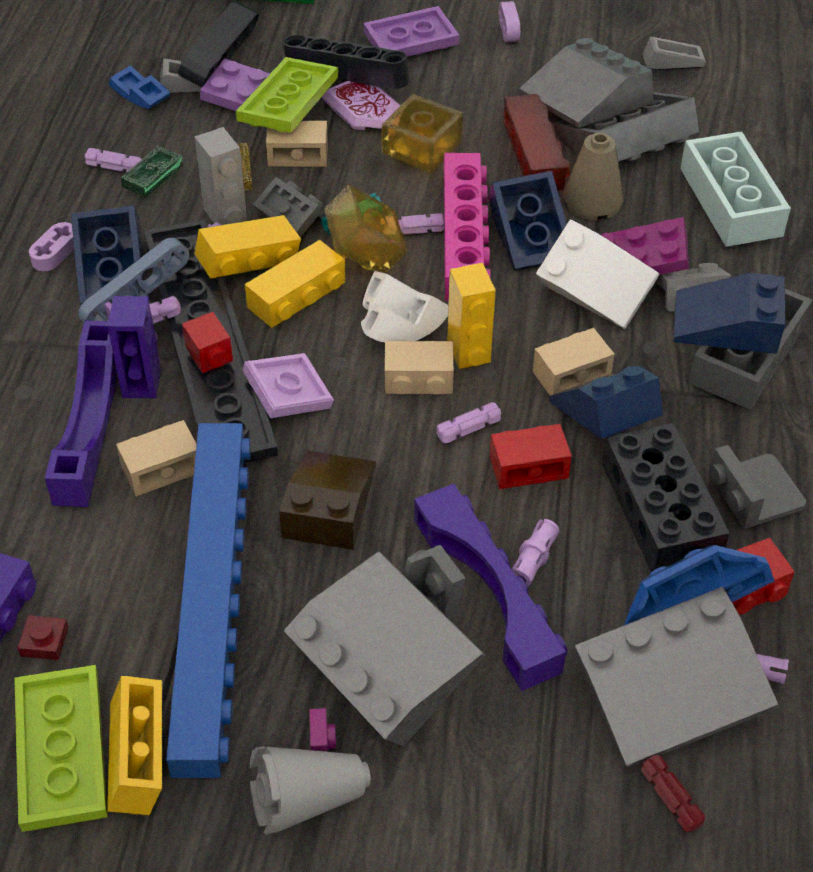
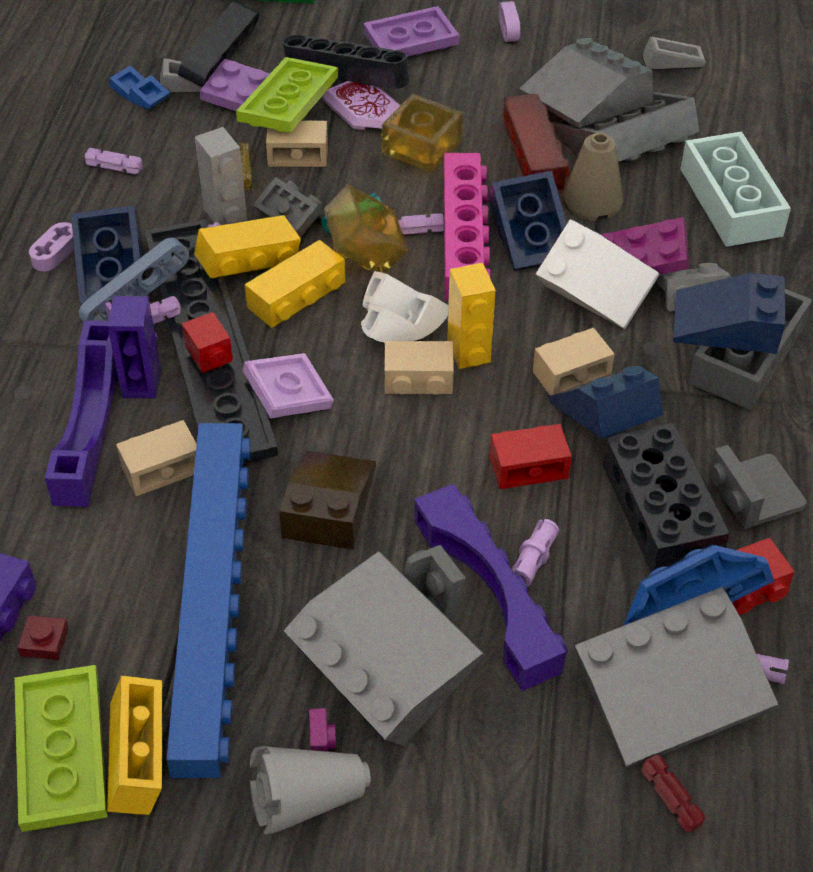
(151, 171): clear green plate -> none
(468, 422): lavender axle -> none

